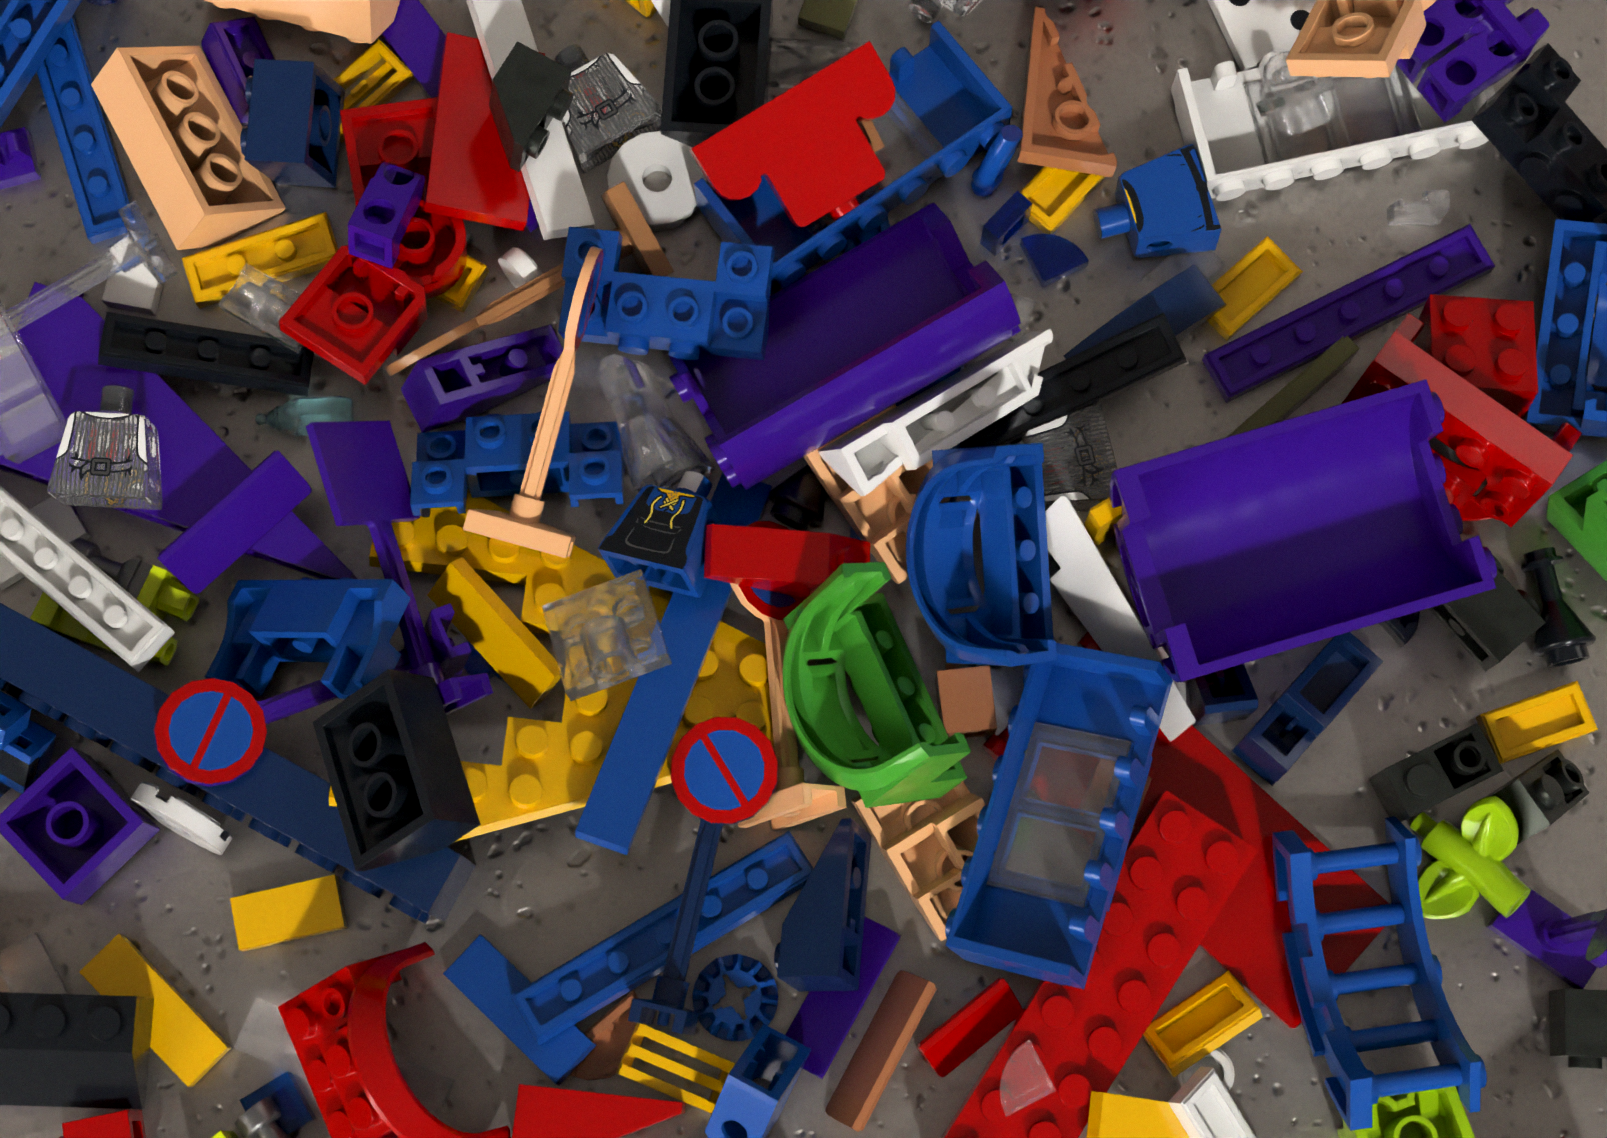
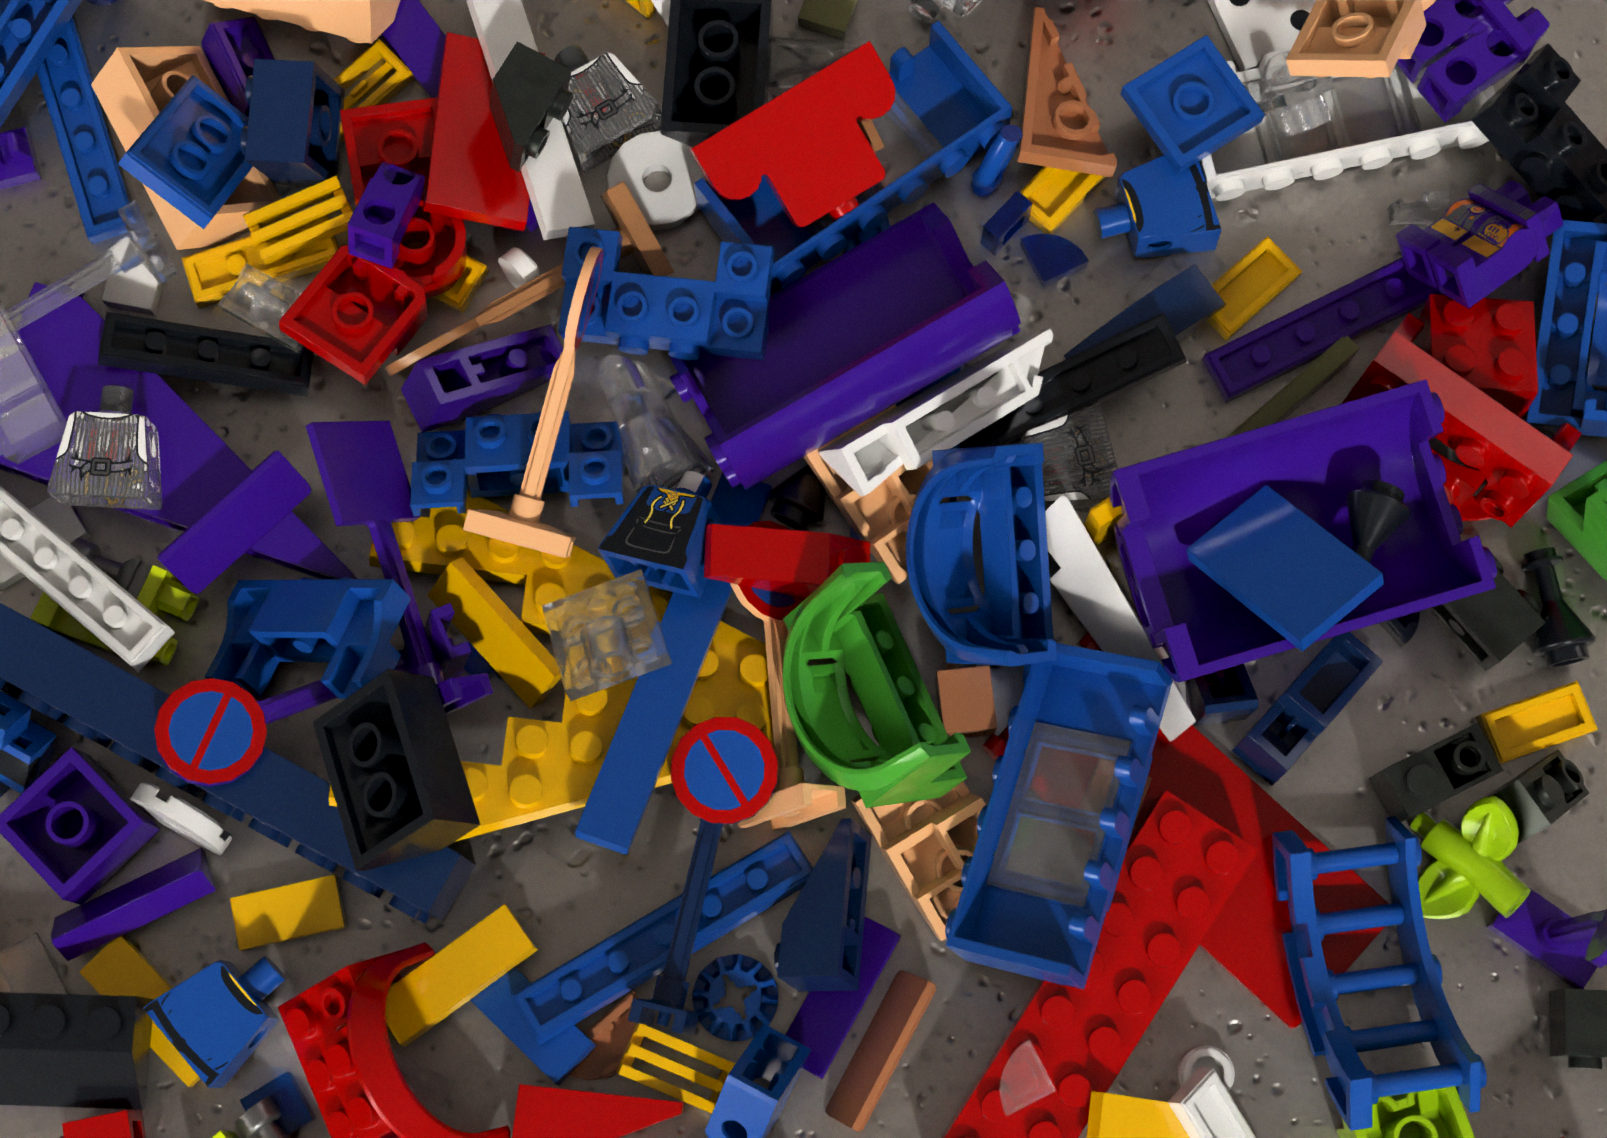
(132, 905): none -> dark purple slope
(191, 152): none -> blue tile
(218, 1017): none -> blue torso
(295, 203): none -> yellow tile
(299, 412): clear light blue piece -> none
(456, 974): none -> yellow tile
(970, 1028): red slope -> none
(1192, 104): none -> blue tile
(1201, 1023): yellow tile -> none
(1285, 567): none -> blue tile
(1374, 515): none -> black piece
(1480, 241): none -> dark purple hips

